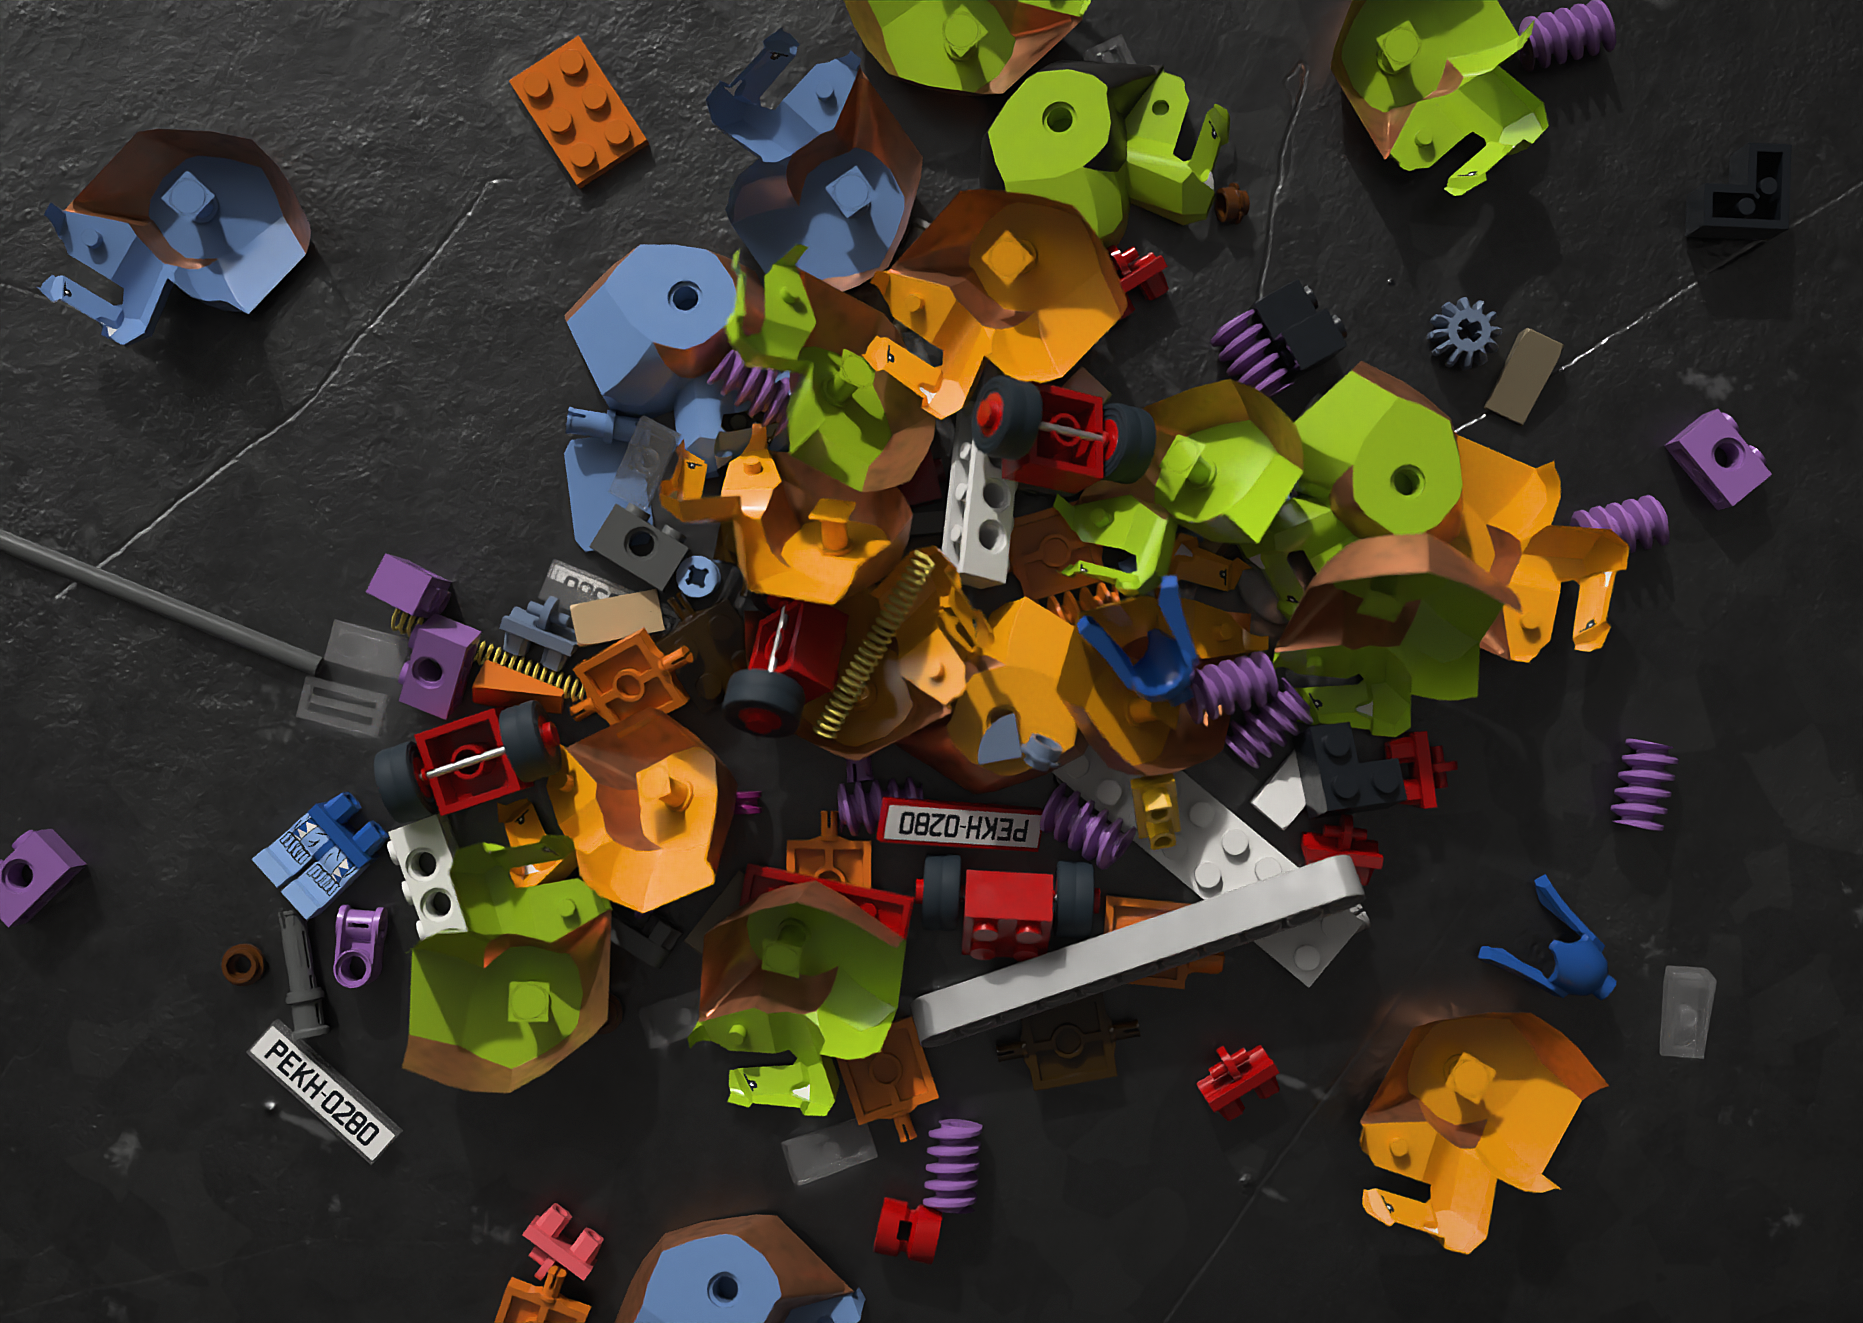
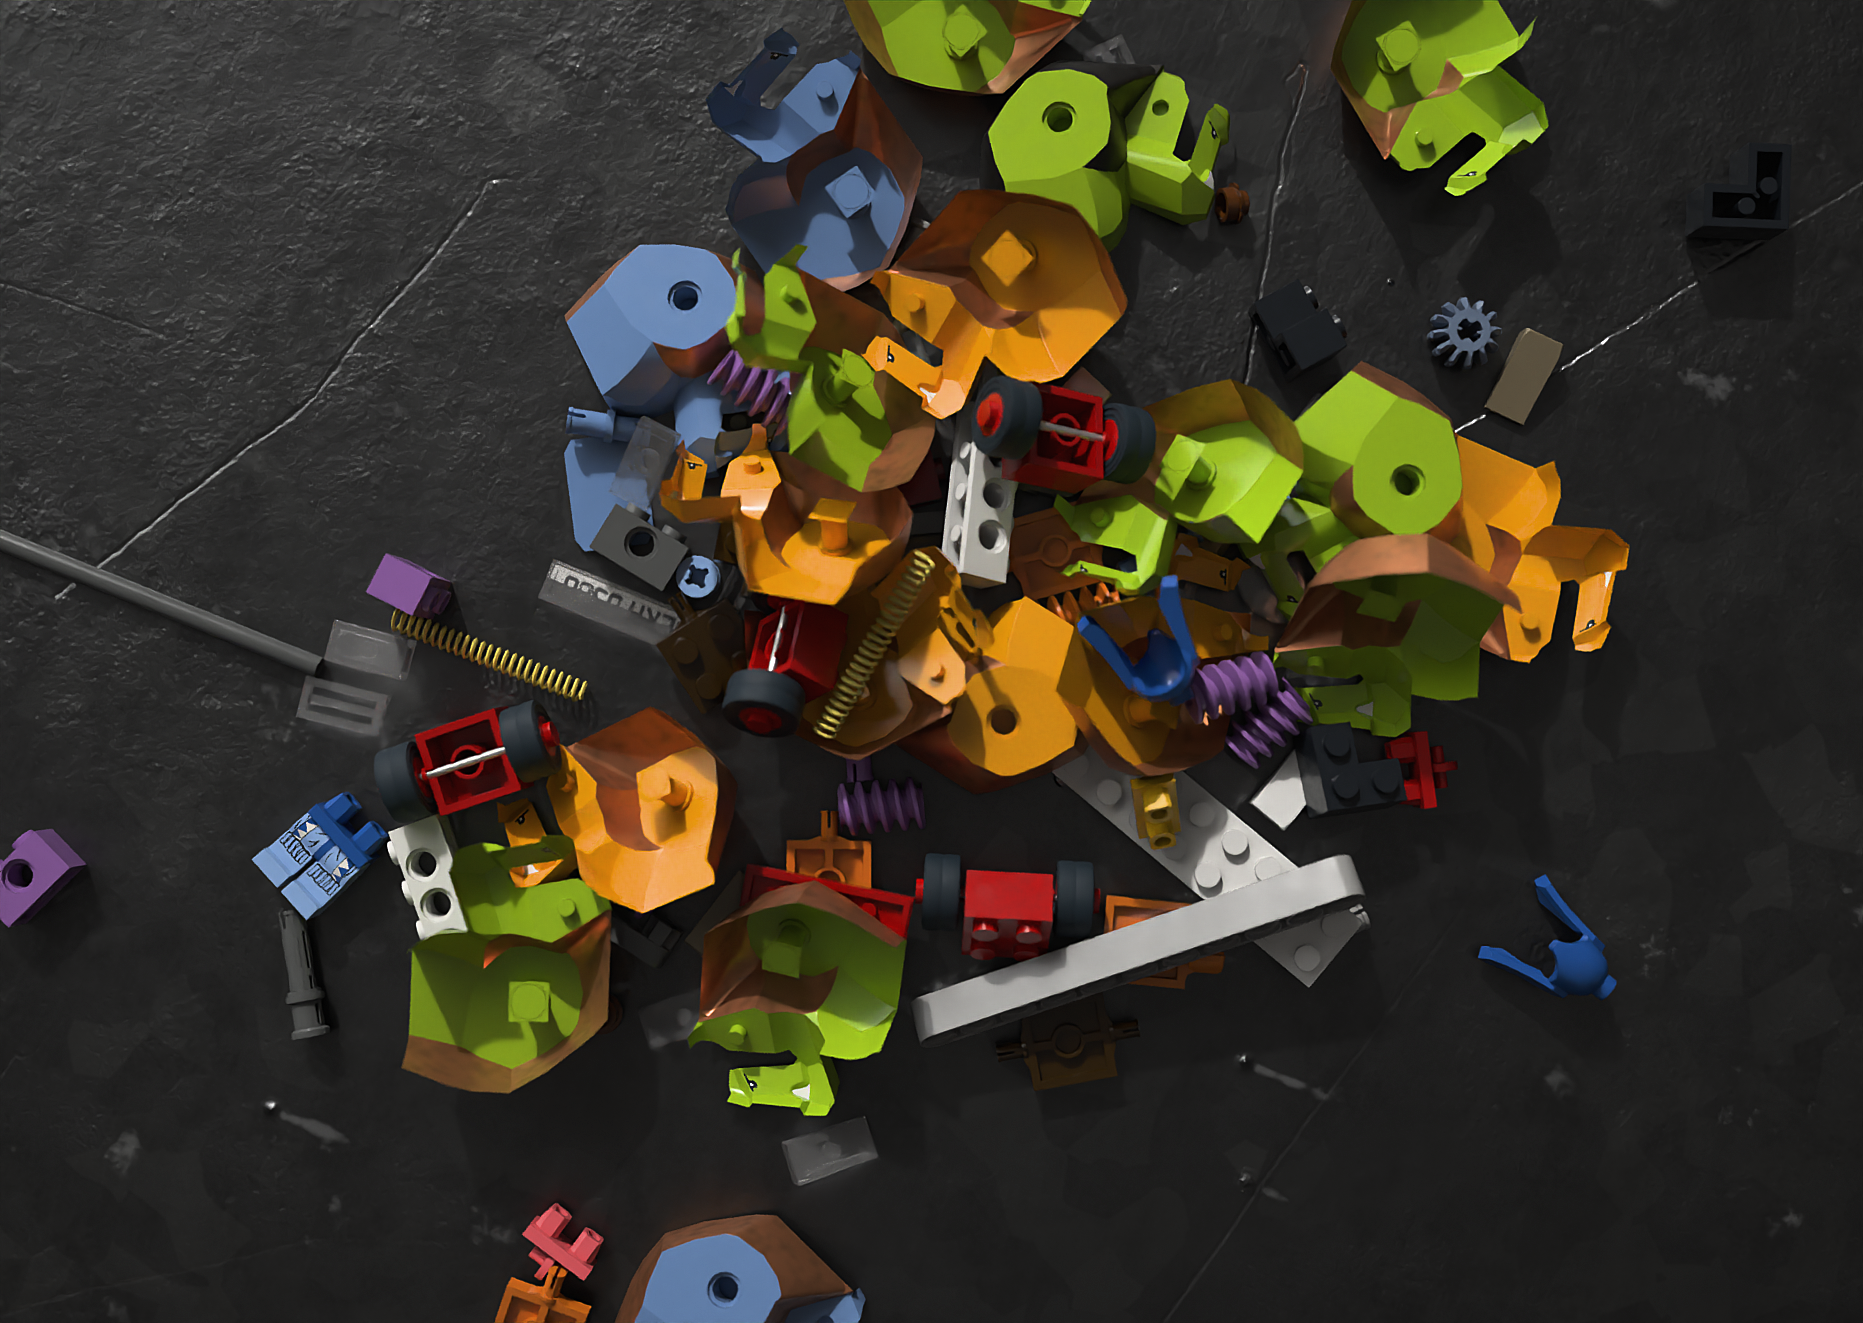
(185, 214): medium blue piece -> none
(231, 968): reddish brown plate -> none
(324, 1092): tile -> none
(360, 942): medium lavender piece -> none
(450, 646): medium lavender brick -> none
(506, 687): orange slope -> none
(542, 626): sand blue hips -> none
(579, 112): orange plate -> none
(616, 617): tan slope -> none
(630, 679): orange plate -> none
(747, 802): magenta bush -> none
(891, 1080): orange plate -> none
(922, 1233): red wheel -> none
(954, 1166): medium lavender piece -> none
(959, 824): tile -> none
(1000, 741): sand blue tile -> none
(1041, 752): sand blue plate -> none
(1084, 829): medium lavender piece -> none
(1144, 272): red hips -> none
(1235, 1077): red hips -> none
(1249, 355): medium lavender piece -> none
(1343, 840): red hips -> none
(1472, 1107): light orange piece -> none
(1566, 31): medium lavender piece -> none
(1629, 521): medium lavender piece -> none
(1644, 784): medium lavender piece -> none
(1686, 1011): clear slope -> none
(1695, 454): medium lavender brick -> none

